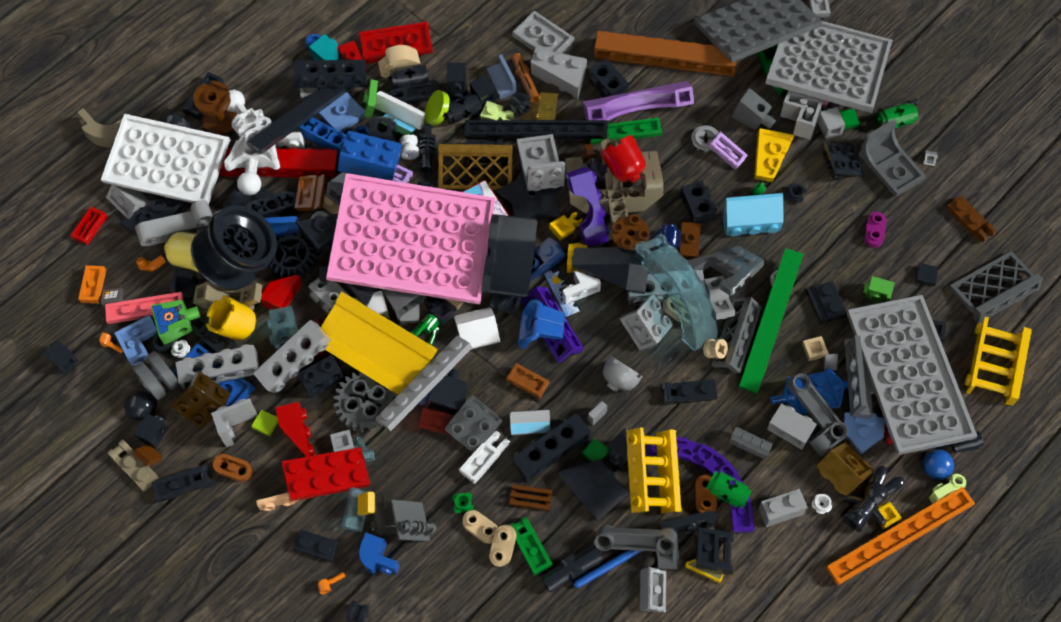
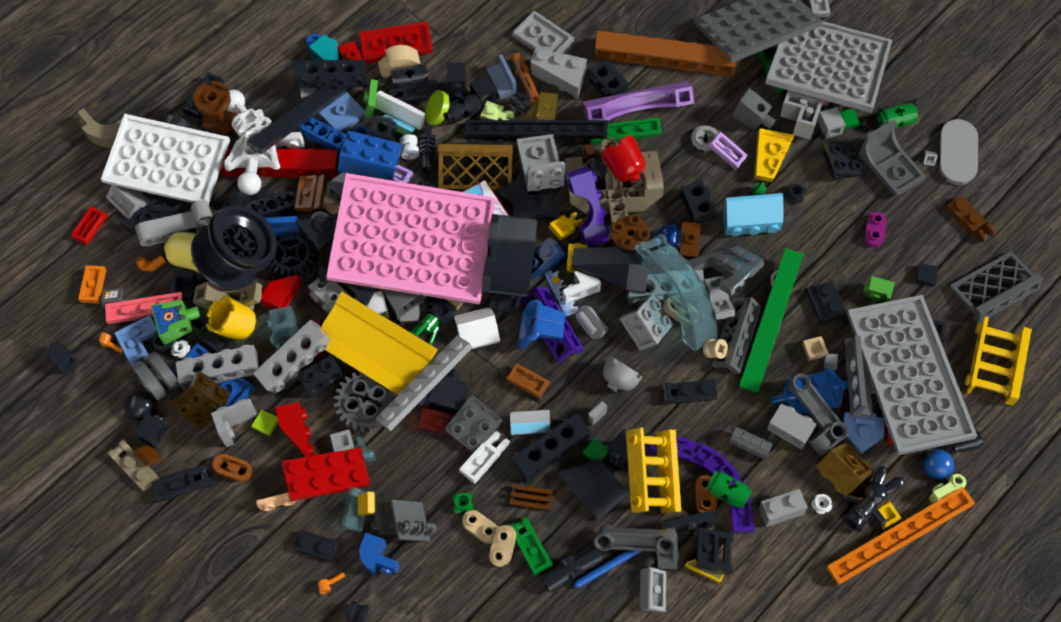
(591, 322): none -> light grey piece
(958, 152): none -> light grey tile

